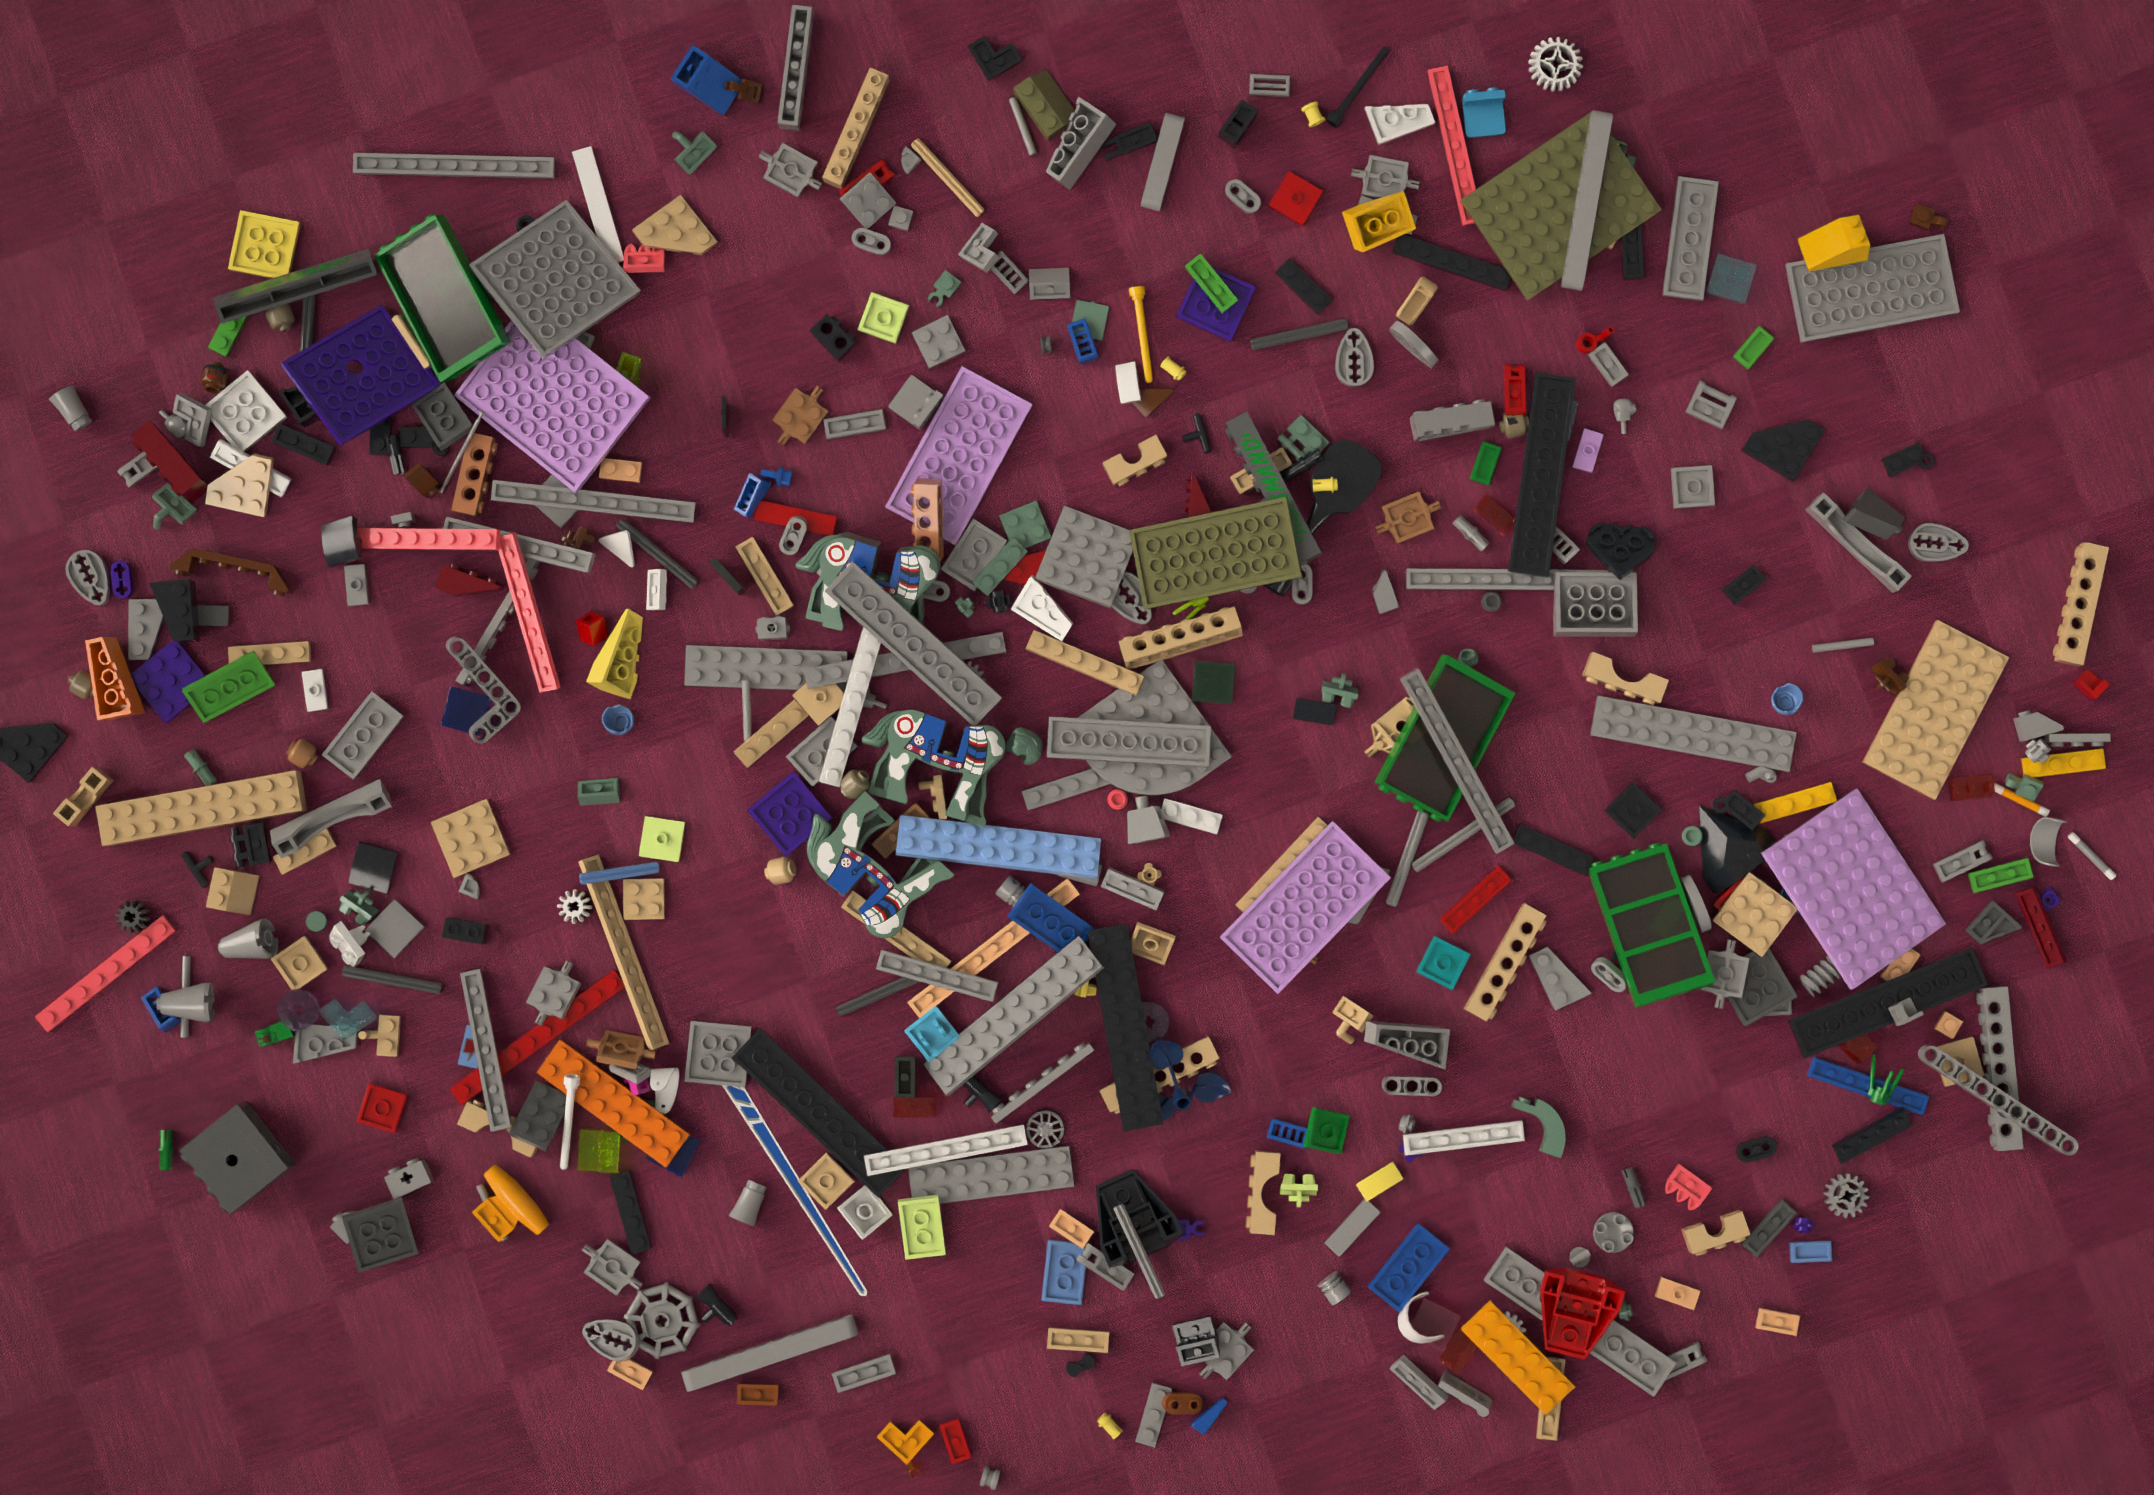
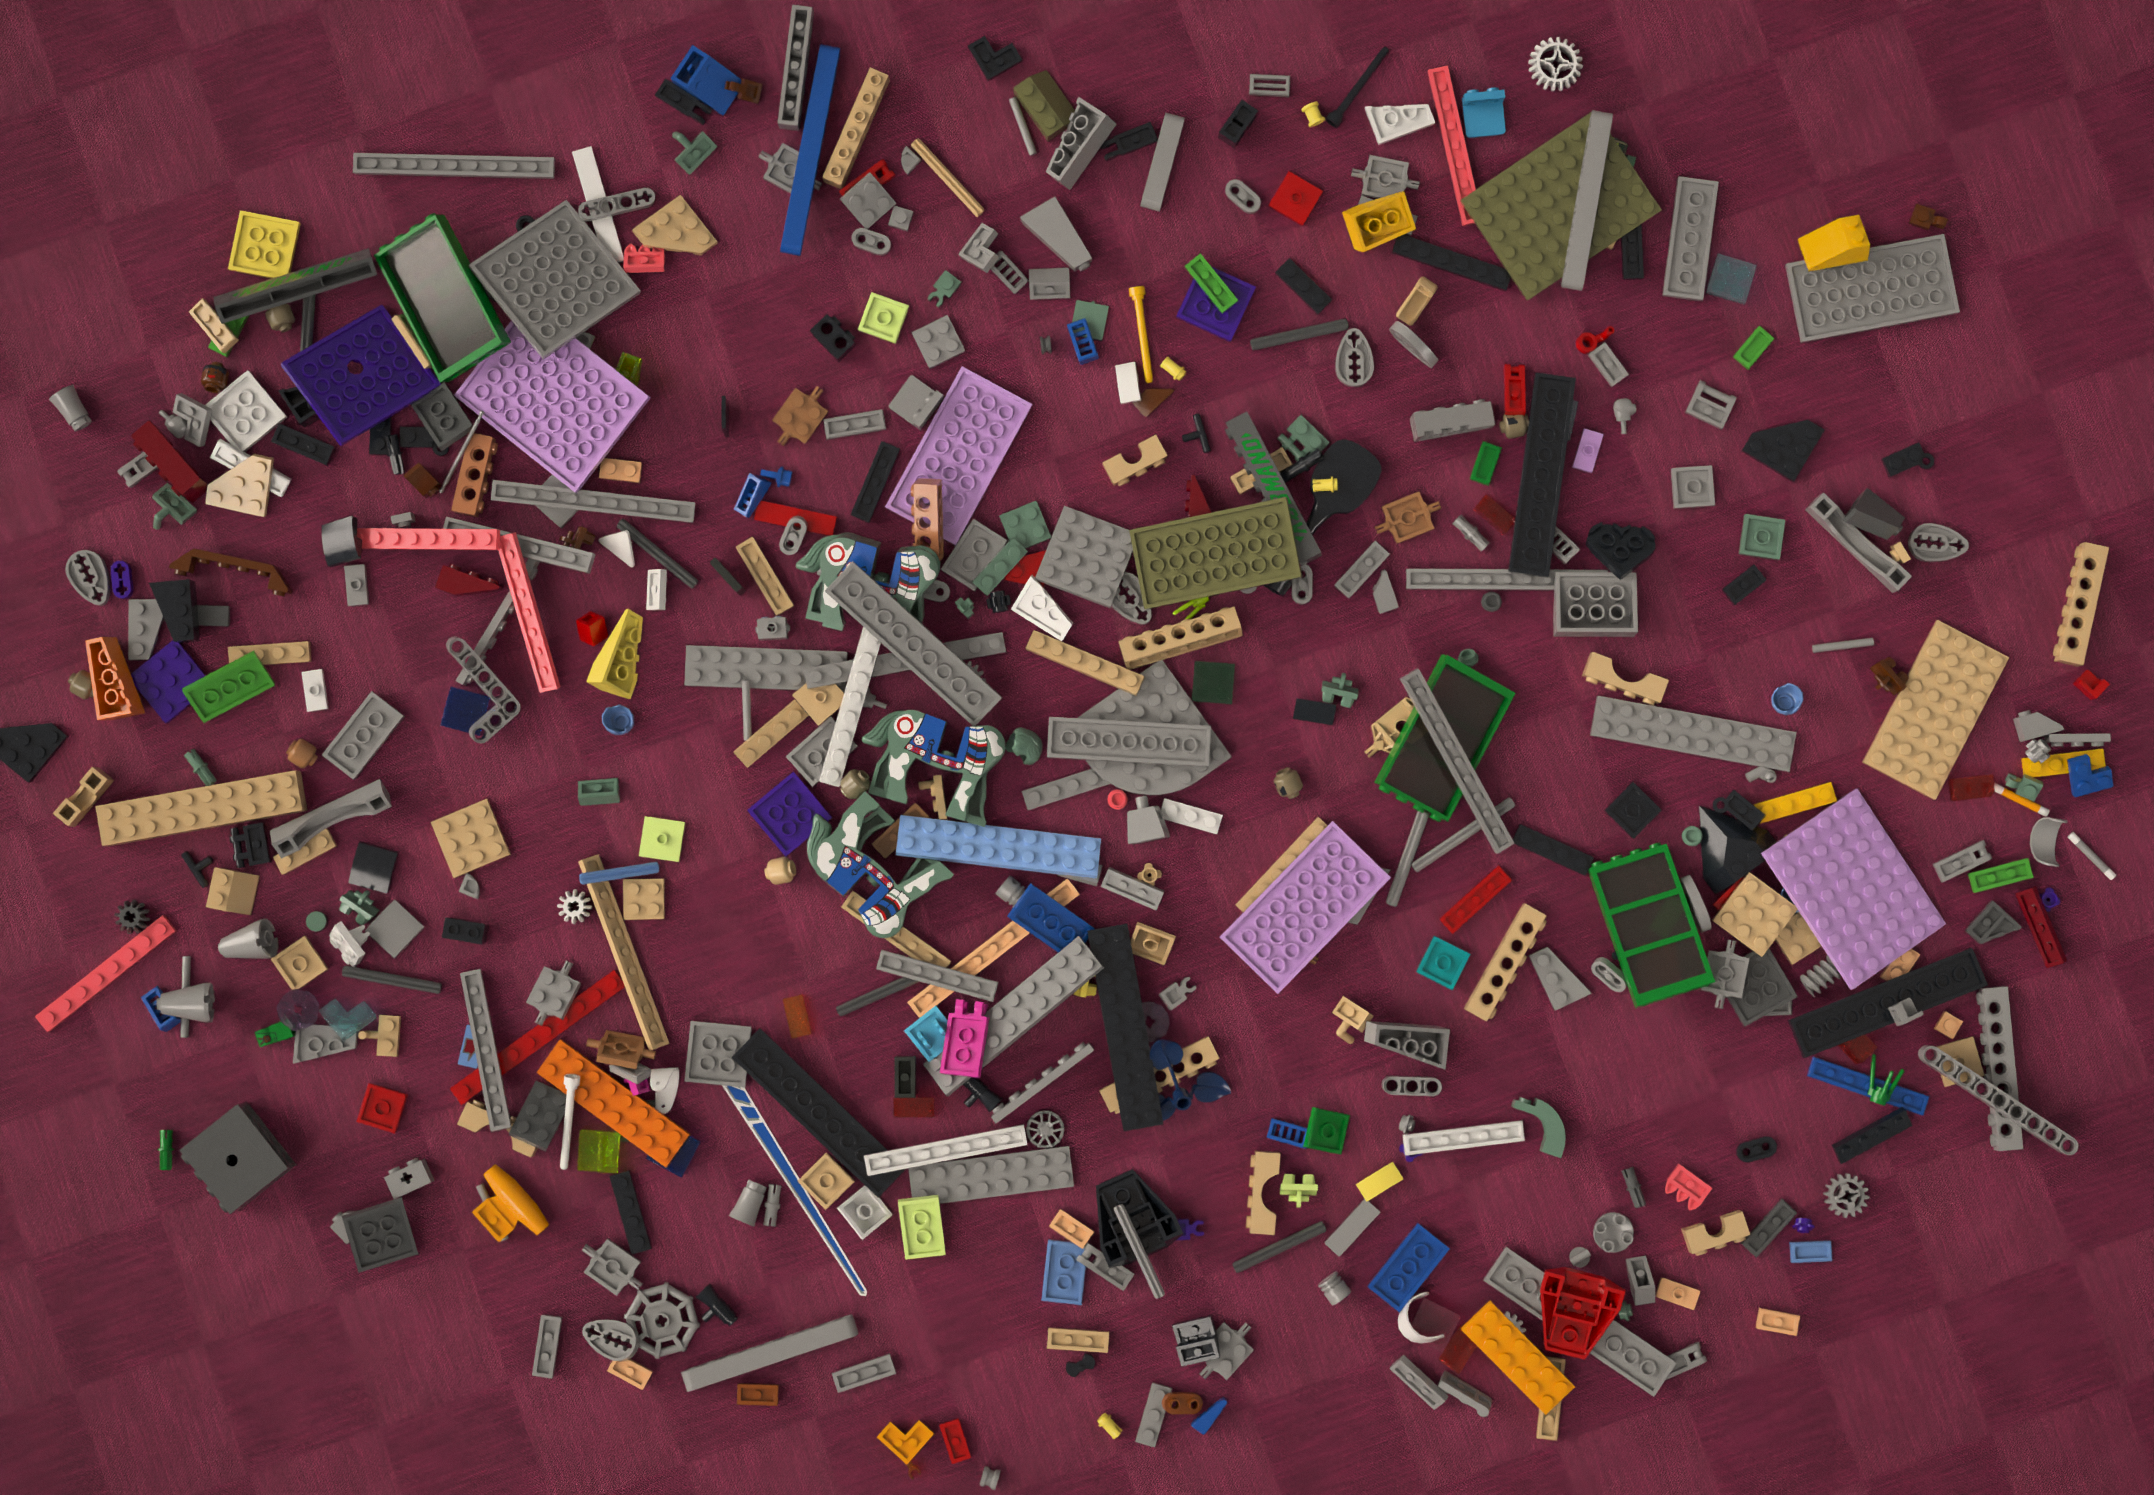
(211, 324): none -> tan tile
(547, 1346): none -> light grey plate
(615, 200): none -> light grey beam
(681, 100): none -> black hinge
(772, 1205): none -> light grey pin
(797, 1016): none -> clear orange plate
(810, 150): none -> blue beam
(875, 482): none -> black plate
(965, 1040): none -> dark pink tile
(1055, 230): none -> light grey slope
(1175, 994): none -> light grey plate
(1279, 1247): none -> dark grey axle
(1288, 783): none -> dark tan head
(1361, 569): none -> light grey plate
(1640, 1280): none -> light grey slope
(1761, 537): none -> sand green plate
(1797, 939): none -> tan plate
(1899, 553): none -> tan plate
(2085, 781): none -> blue plate

